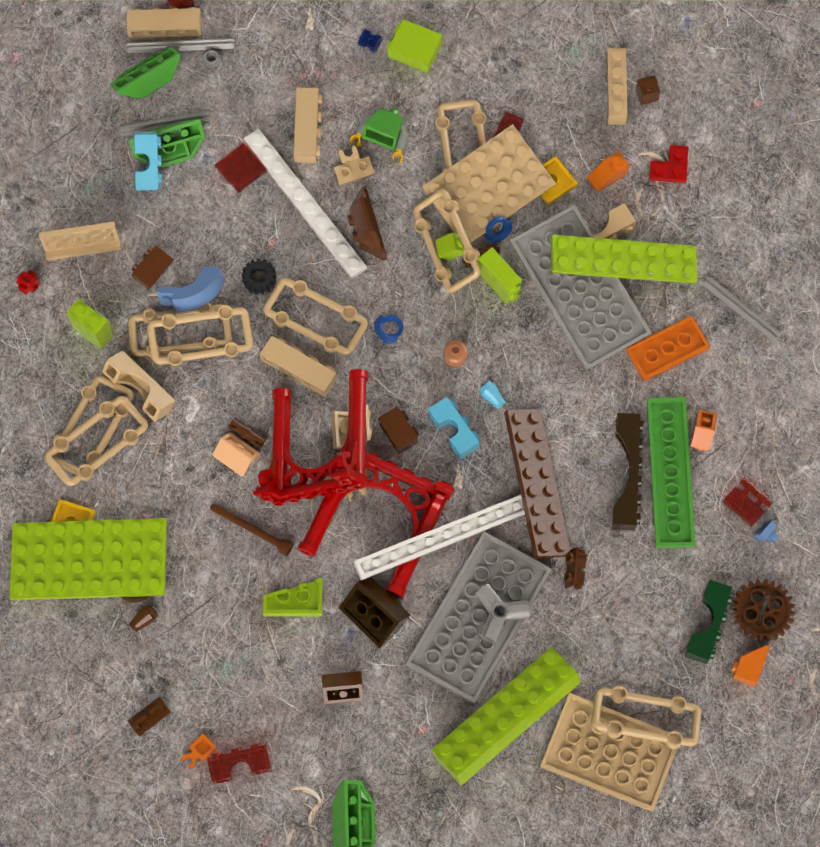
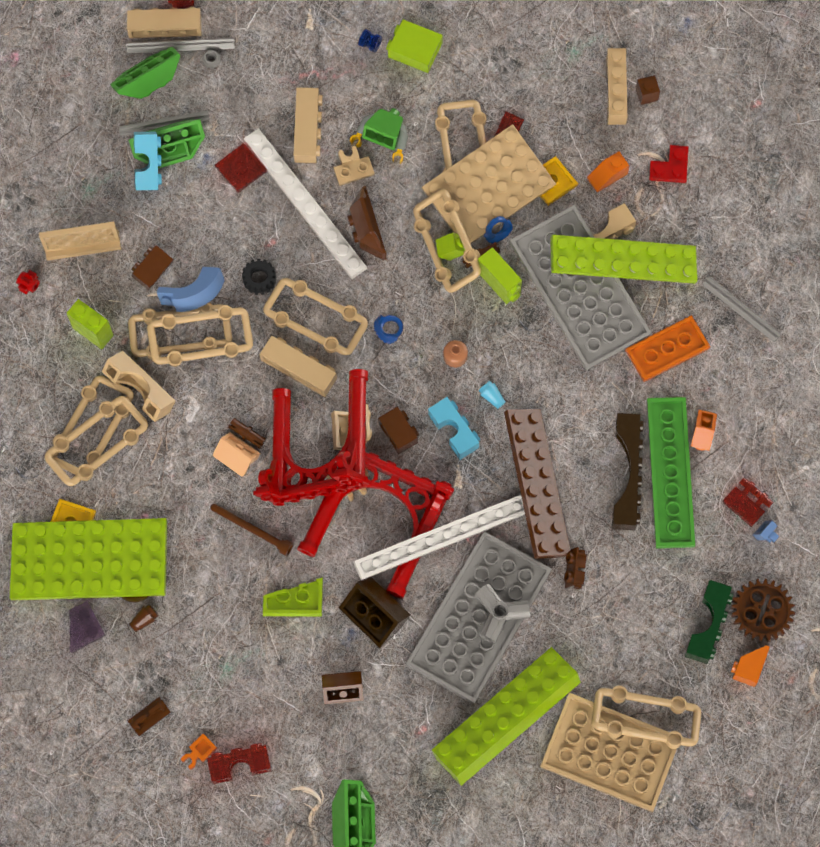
(83, 627): none -> clear purple wing

